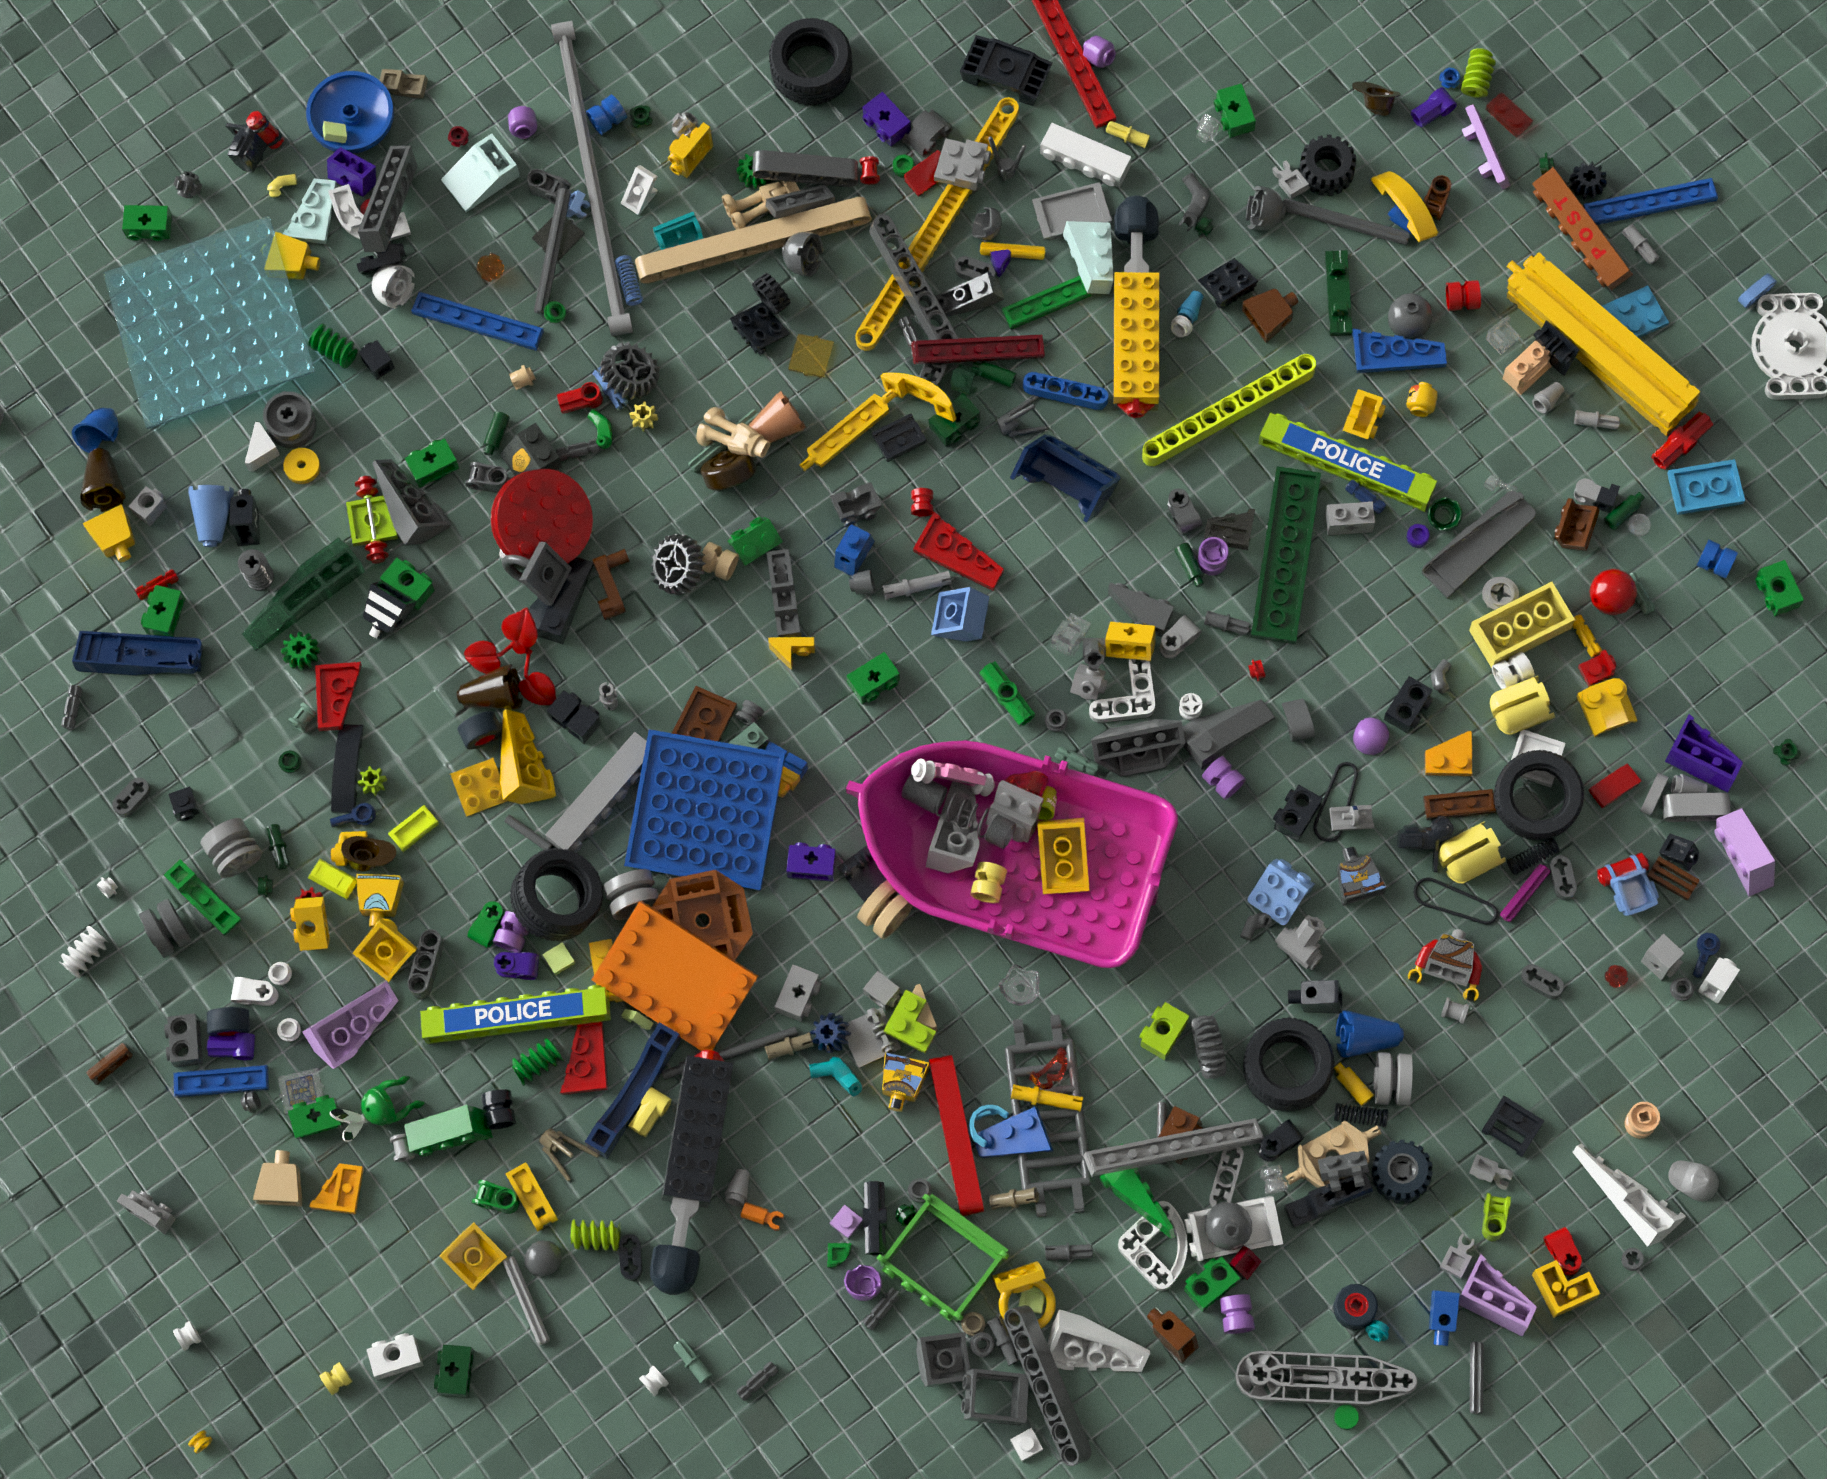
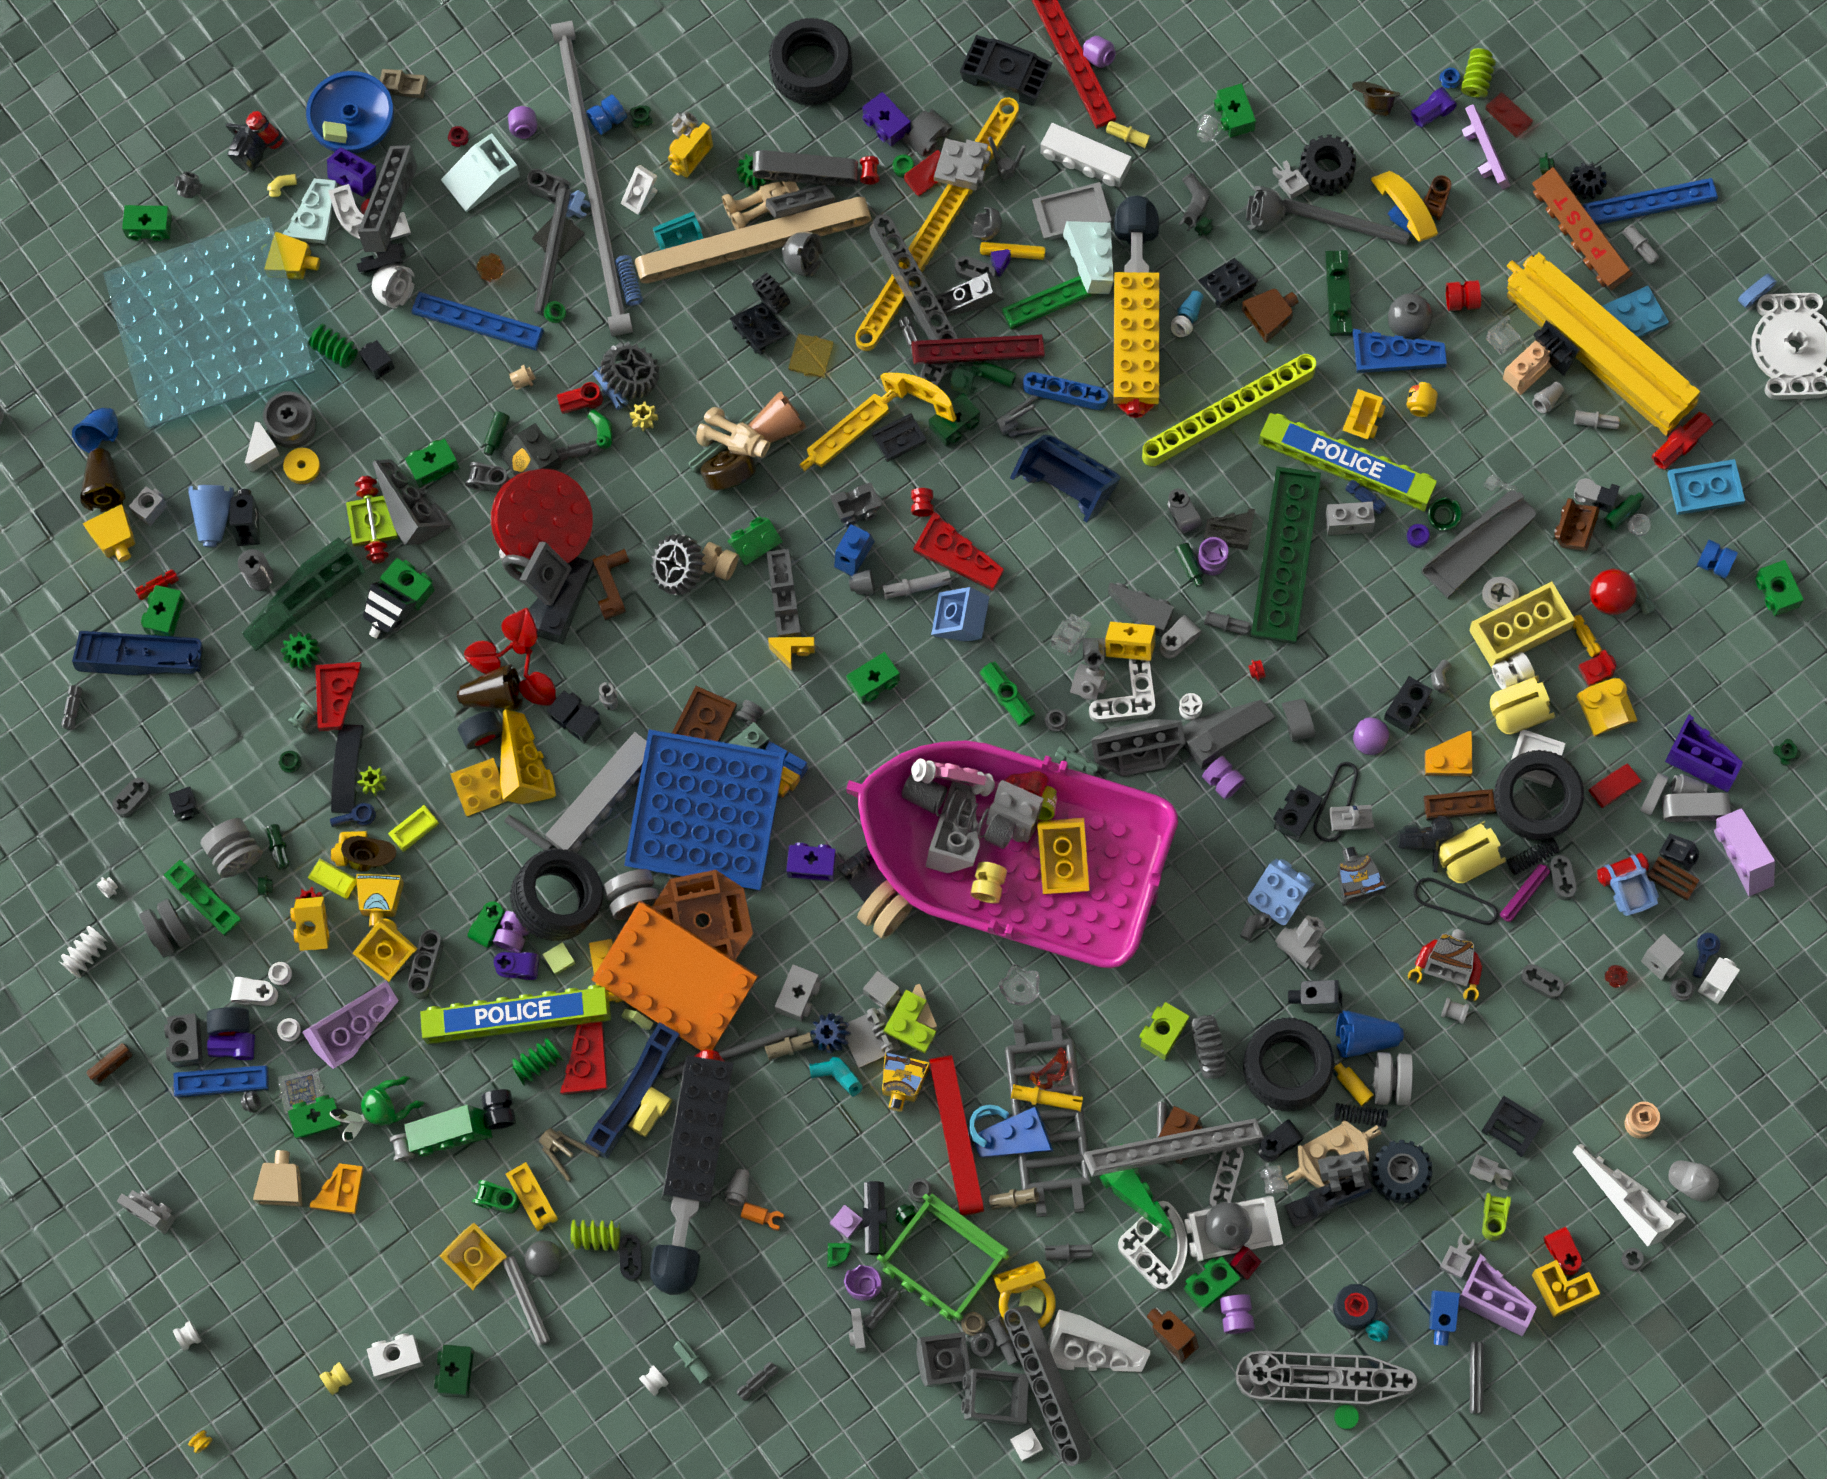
(857, 1336): none -> light grey plate

